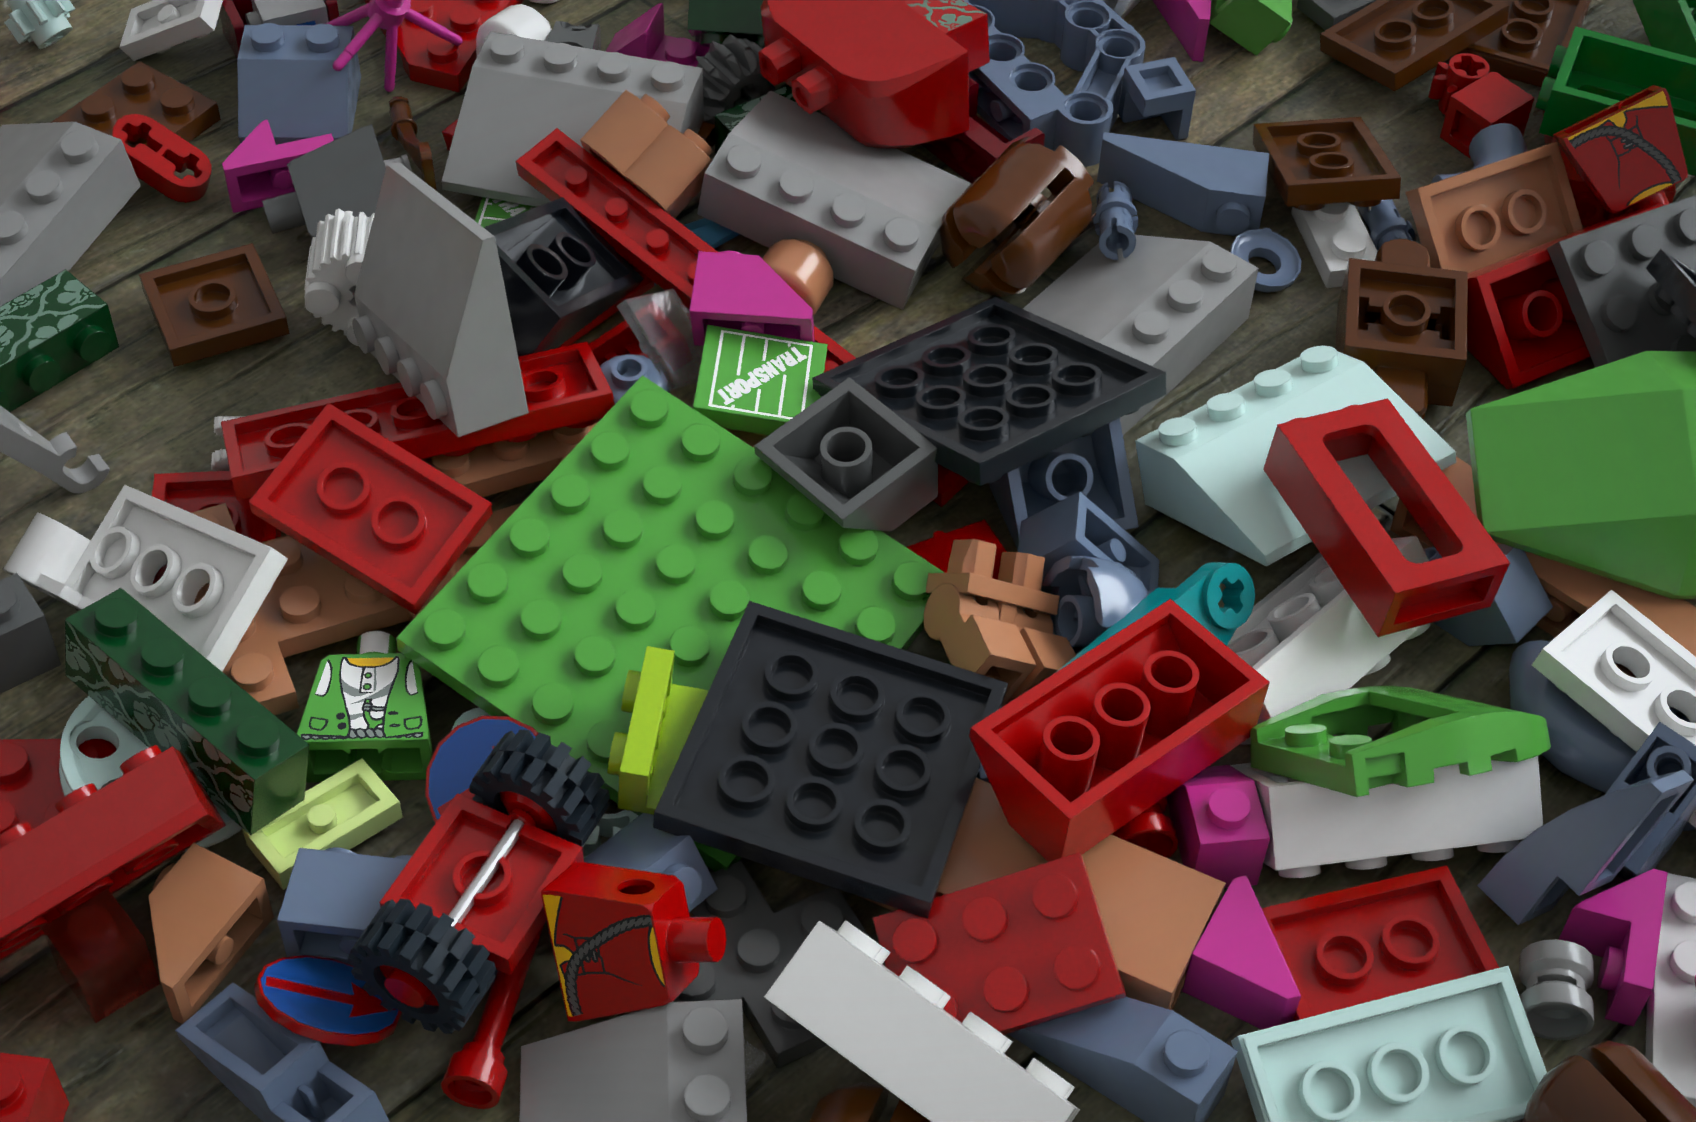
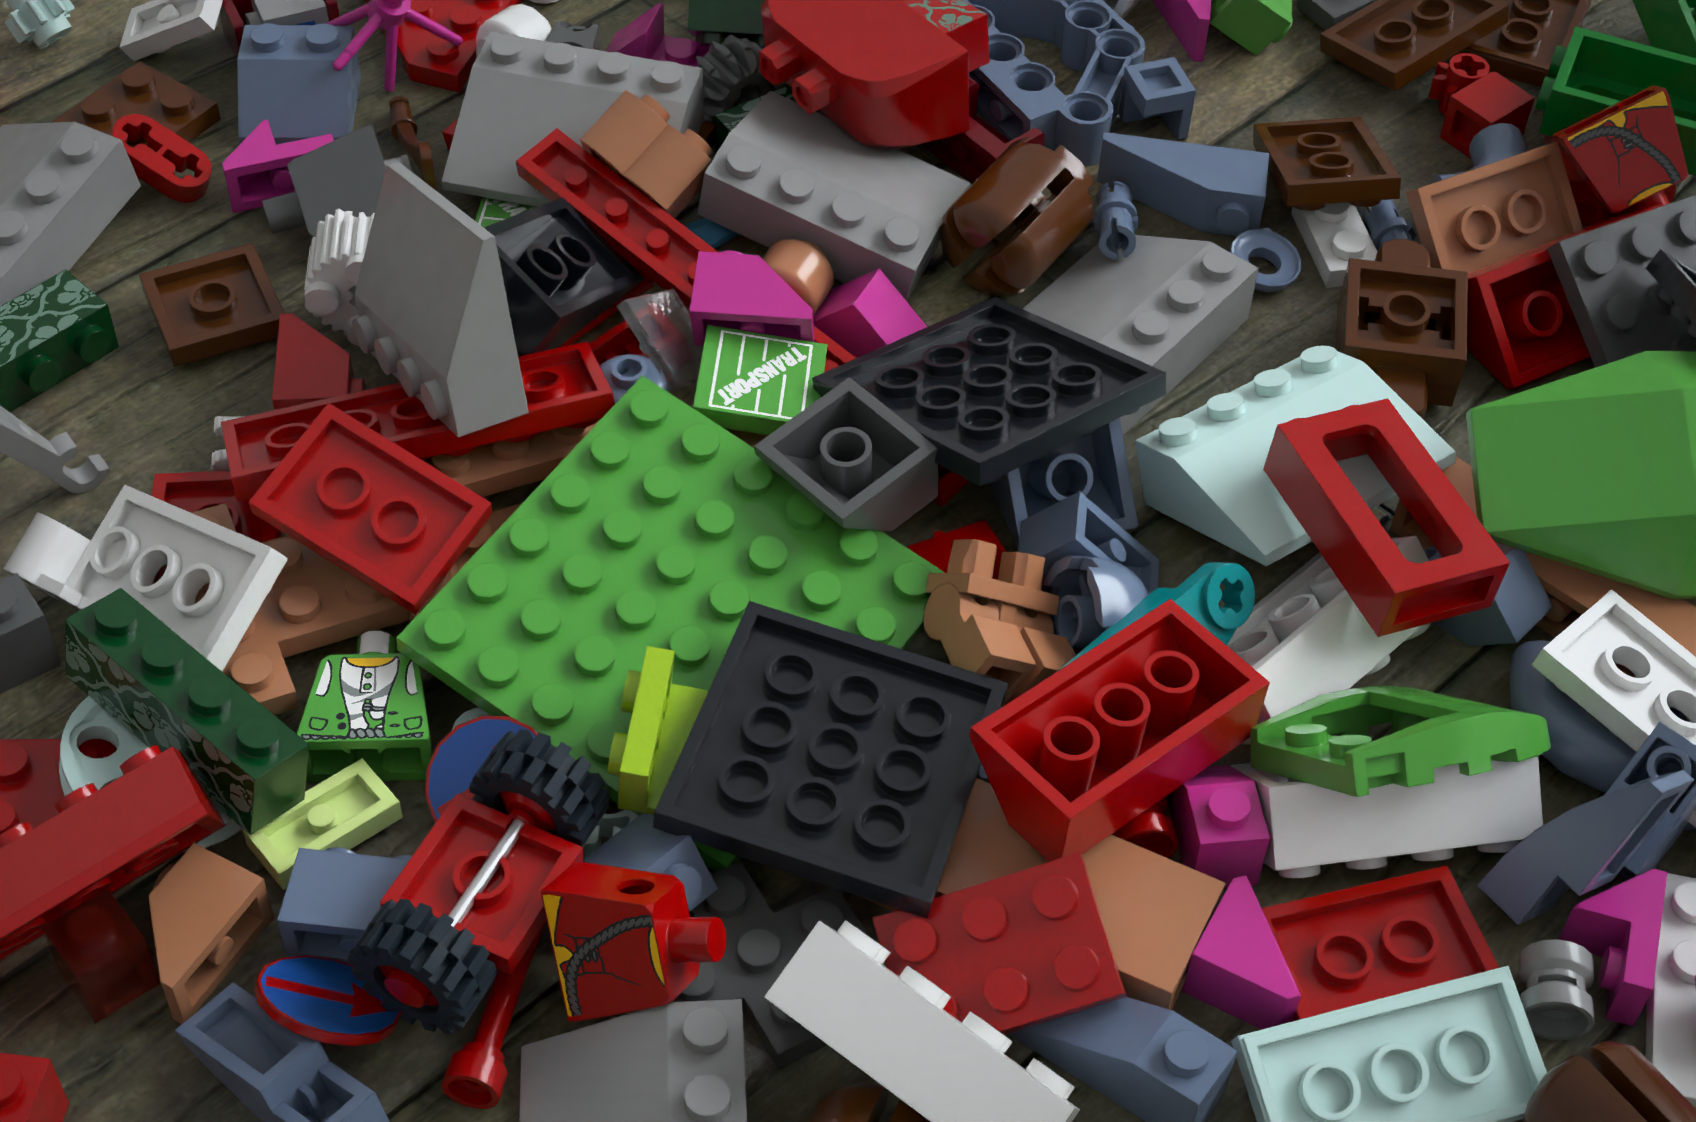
(309, 366): none -> red slope
(866, 314): none -> dark pink slope

